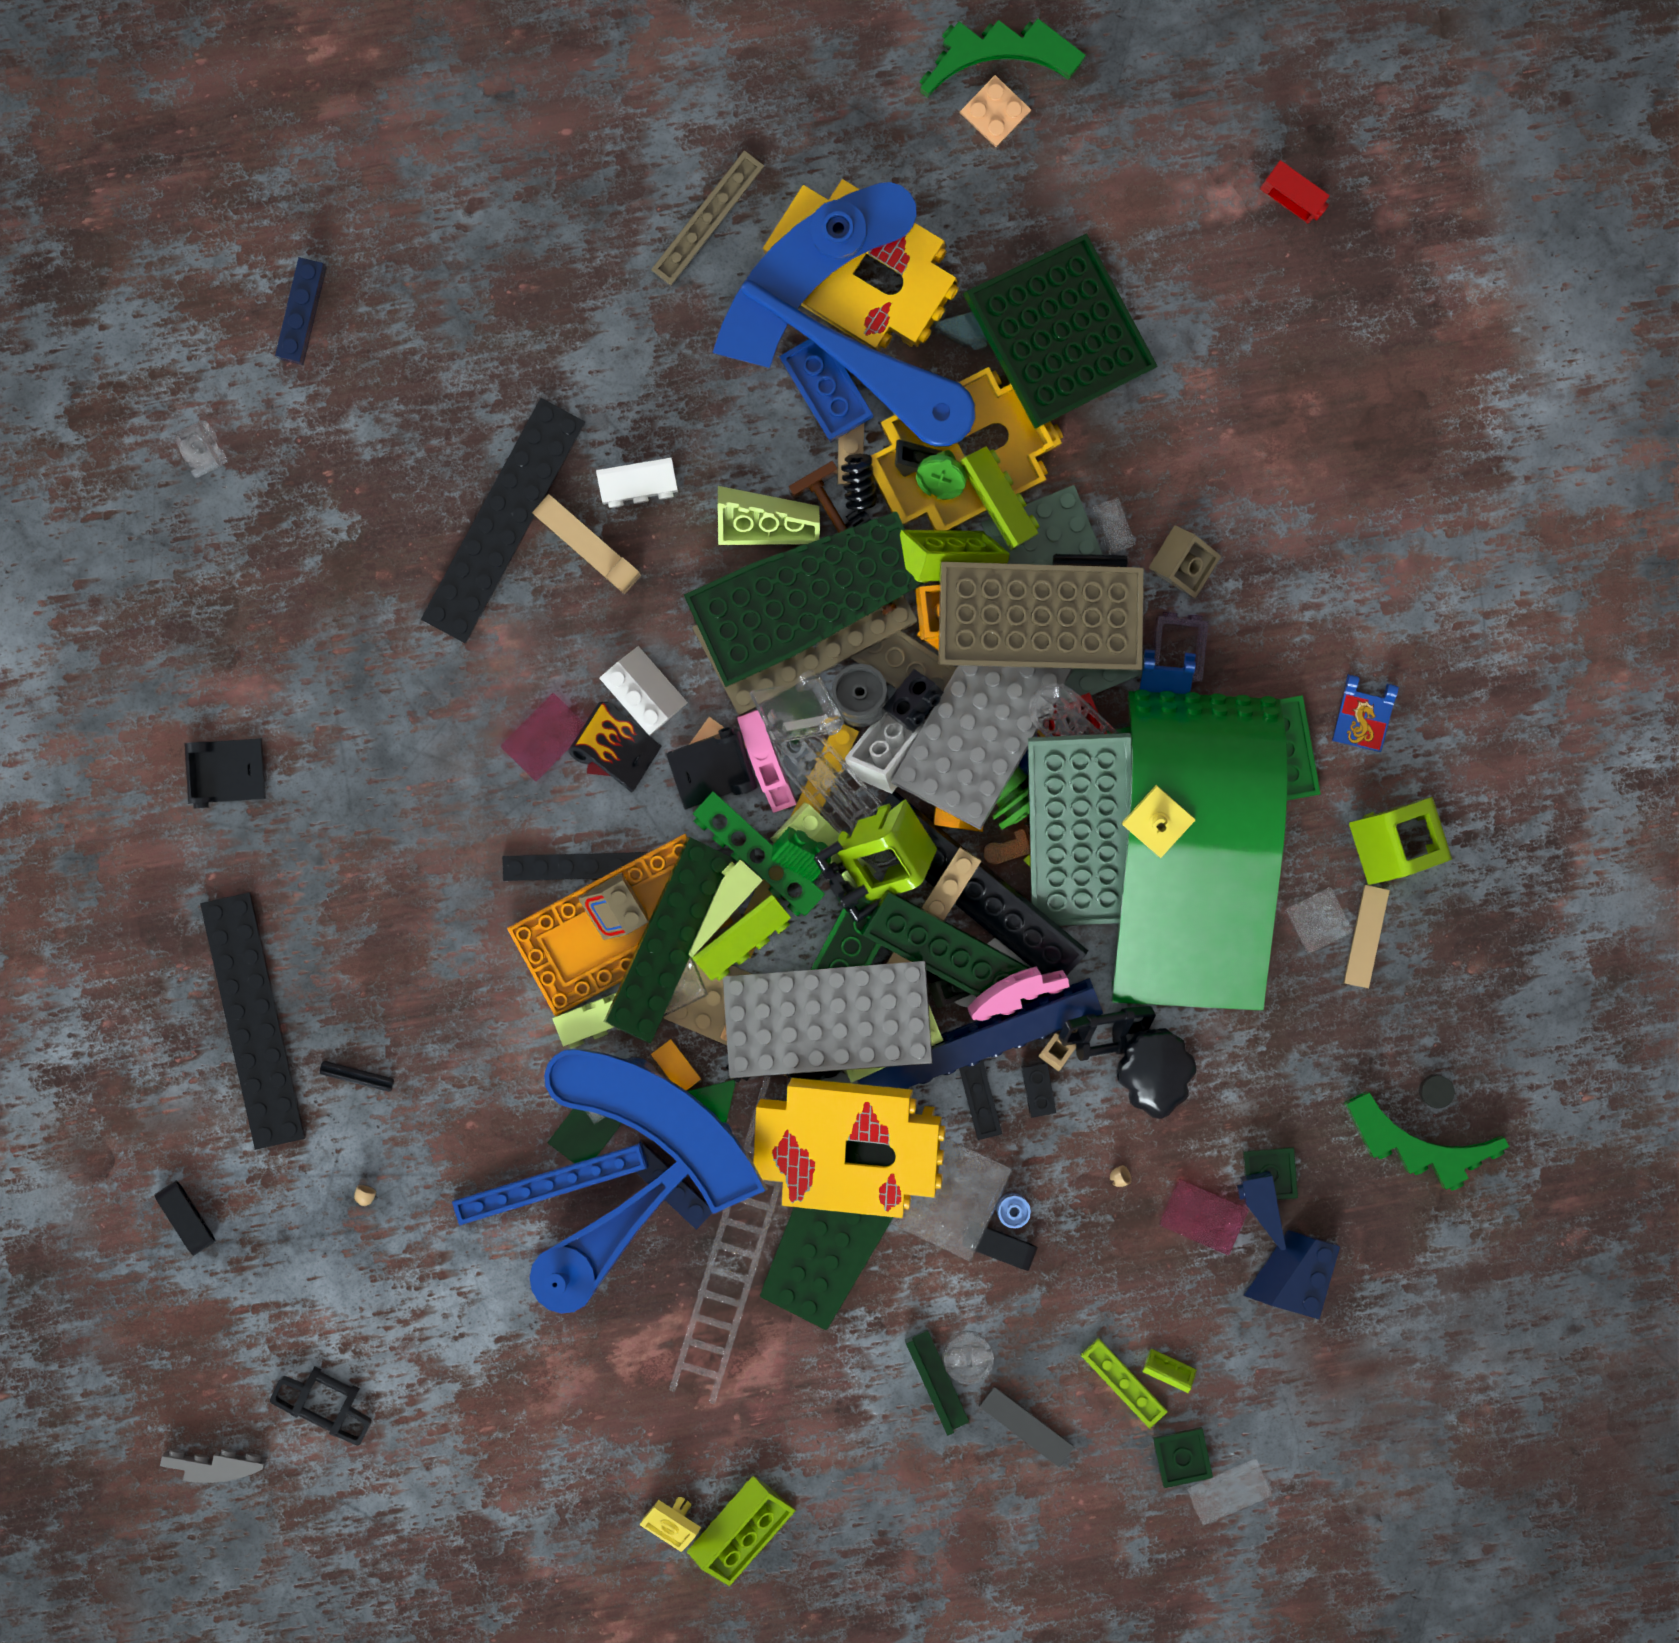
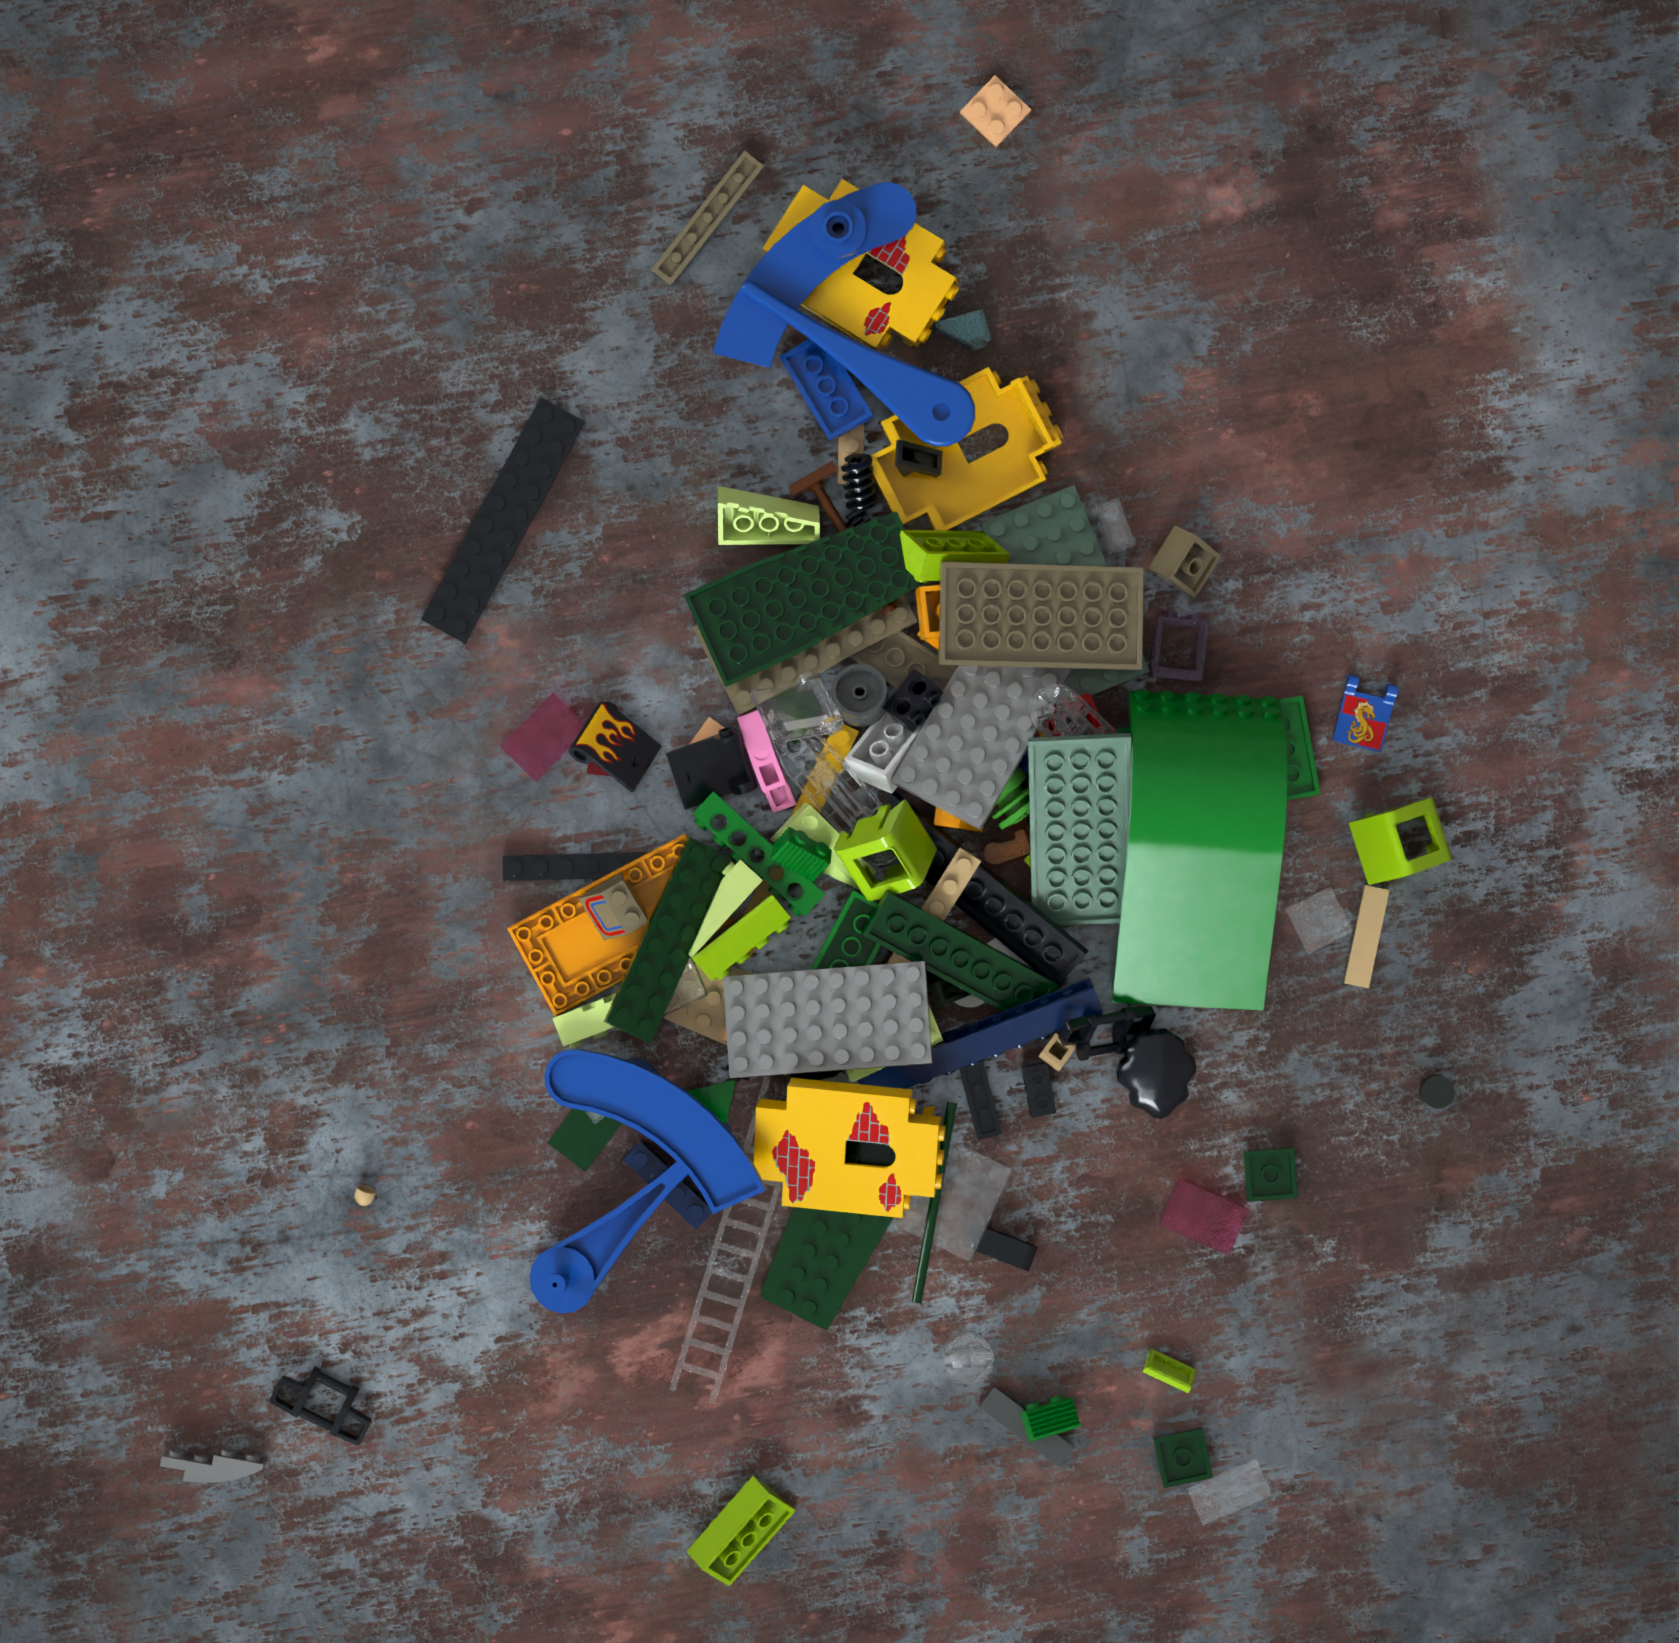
(185, 1218): black beam -> none
(200, 448): clear brick -> none
(221, 771): black door -> none
(252, 1020): black plate -> none
(300, 311): dark blue brick -> none
(356, 1076): black axle -> none
(550, 1184): blue tile -> none
(587, 544): tan beam -> none
(637, 482): white slope -> none
(643, 690): white slope -> none
(671, 1523): light yellow tile -> none
(675, 1065): light orange tile -> none
(842, 889): black plate -> none
(933, 1210): none -> dark green piece
(937, 1381): dark green fence -> none
(941, 475): bright green tile -> none
(967, 49): green arch -> none
(999, 498): lime slope -> none
(1006, 994): bright pink slope -> none
(1013, 1210): light blue wheel -> none
(1050, 1418): none -> green brick
(1060, 330): dark green plate -> none
(1090, 560): black axle -> none
(1120, 1176): tan hinge -> none
(1124, 1383): lime tile -> none
(1158, 821): light yellow tile -> none
(1167, 678): blue flag -> none
(1261, 1199): dark blue slope -> none
(1295, 193): red window -> none
(1296, 1276): dark blue wedge -> none
(1448, 1162): green arch -> none

